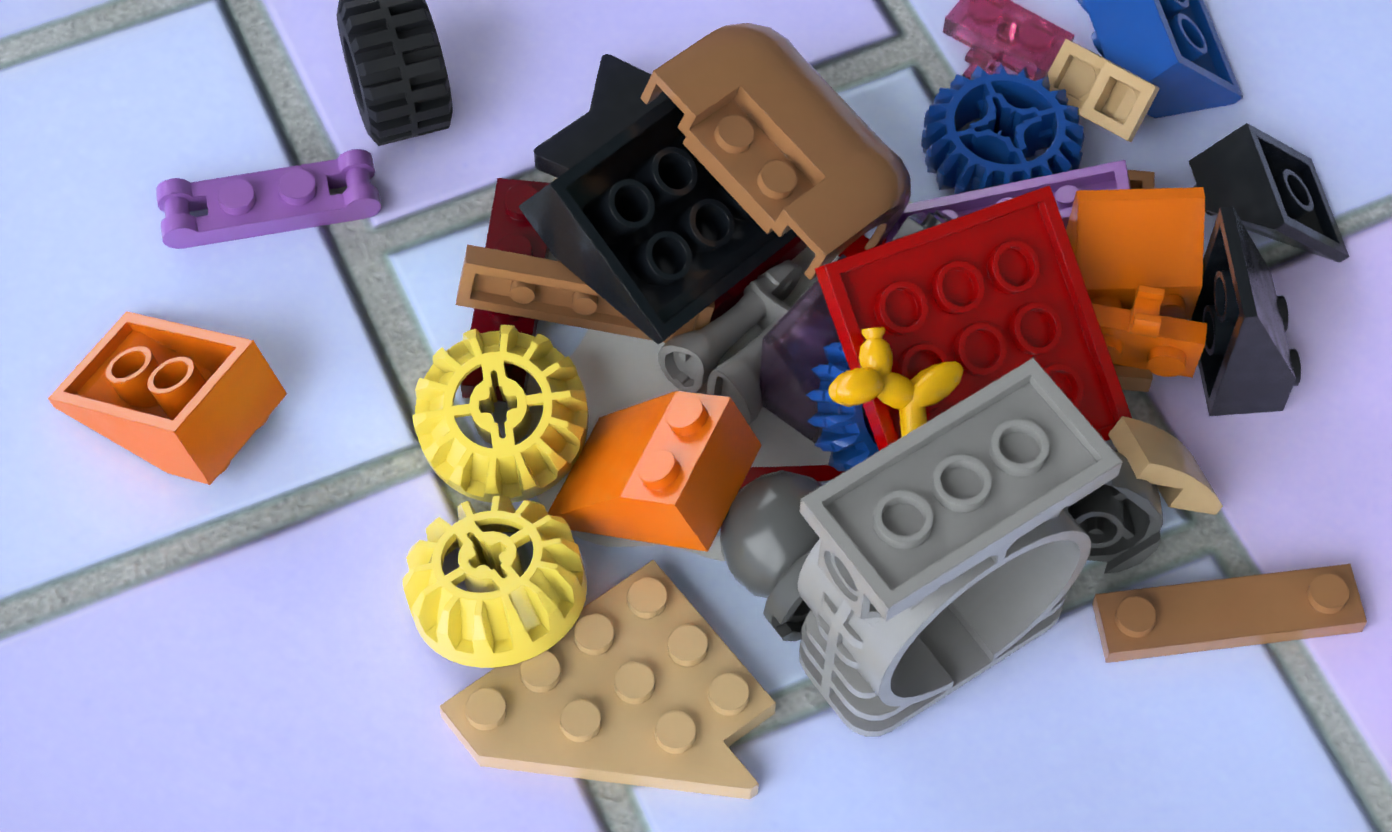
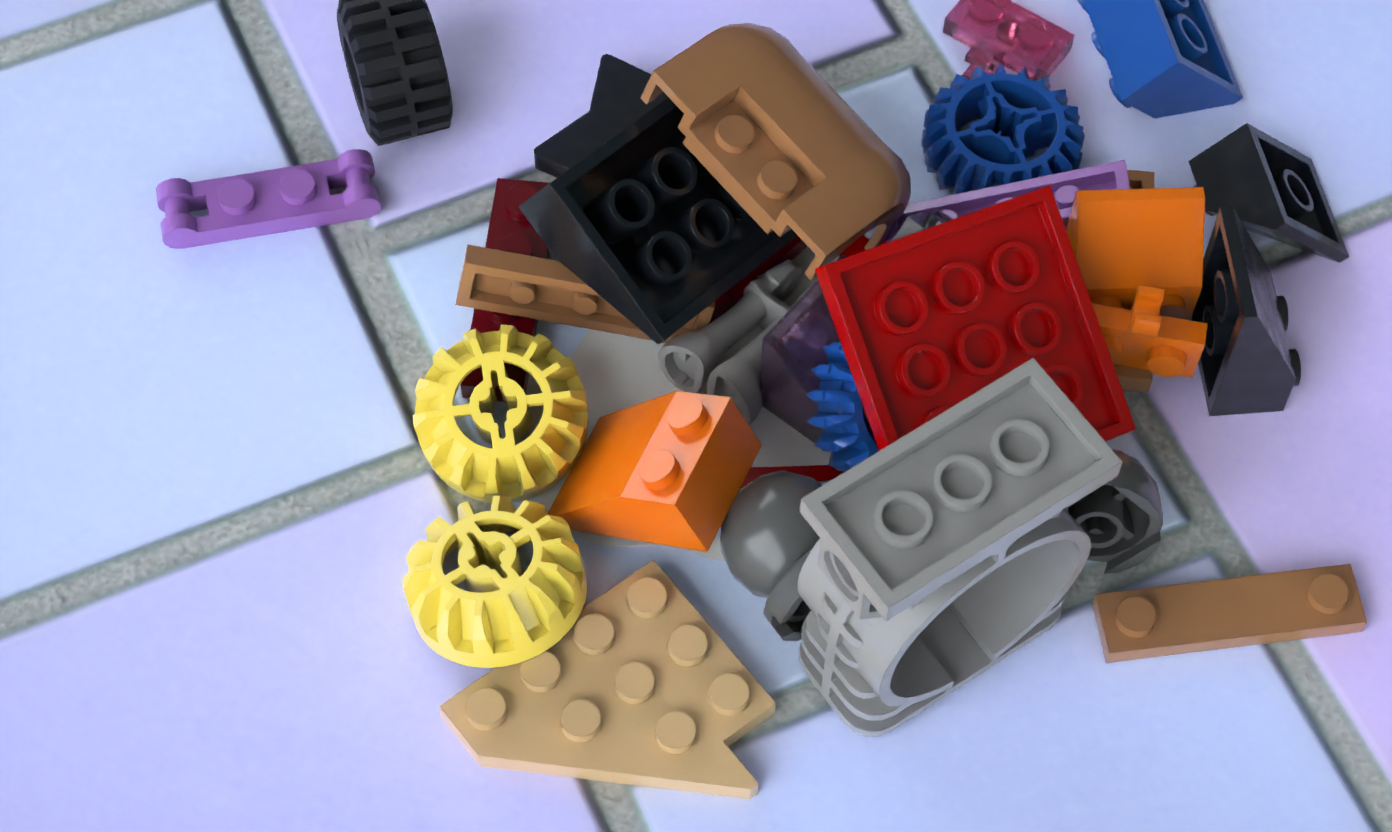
(172, 394): orange slope -> none
(895, 390): yellow piece -> none
(1102, 89): tan slope -> none
(1166, 463): tan slope -> none

